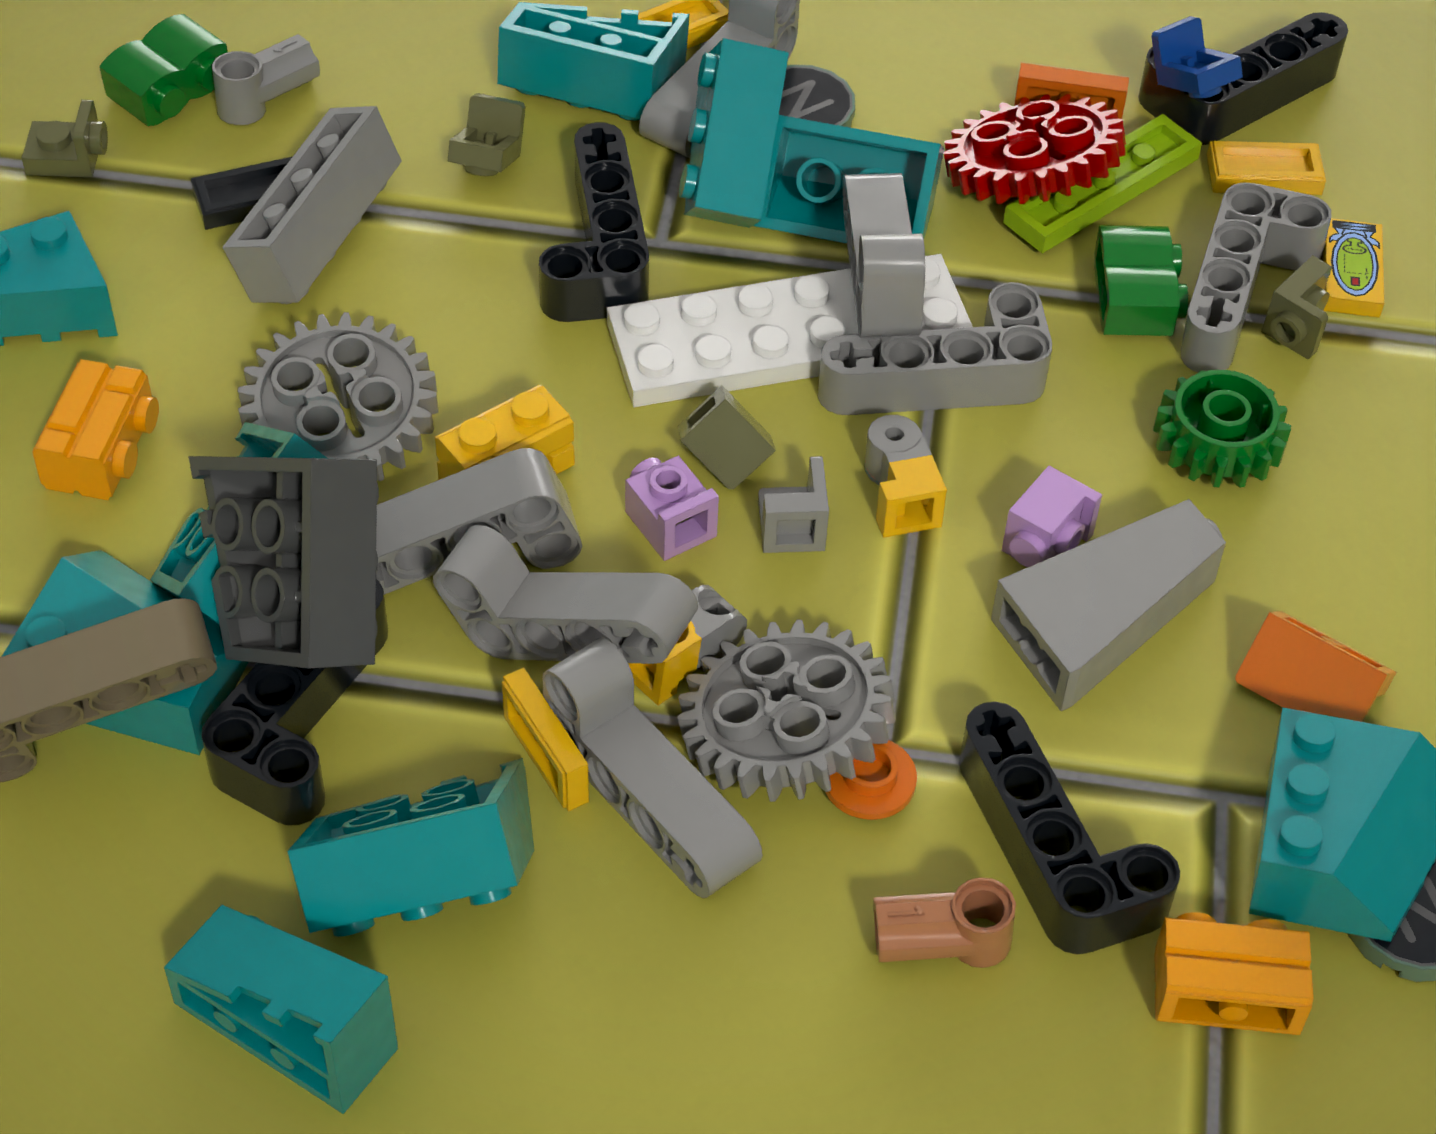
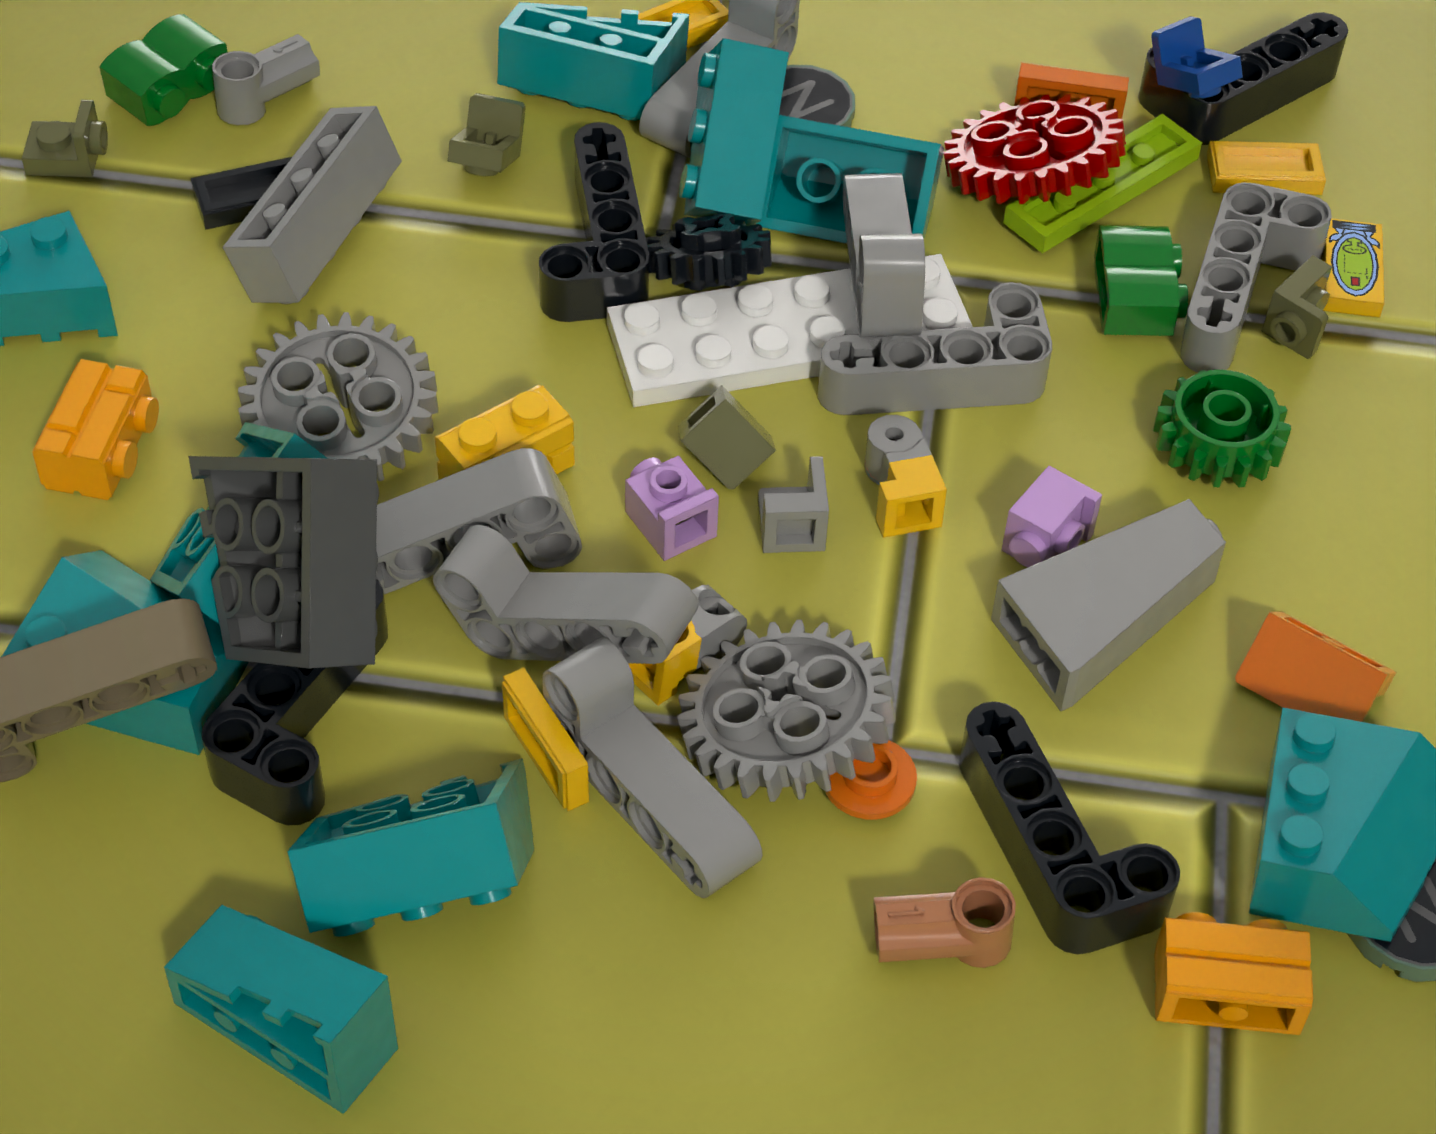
(709, 251): none -> black gear

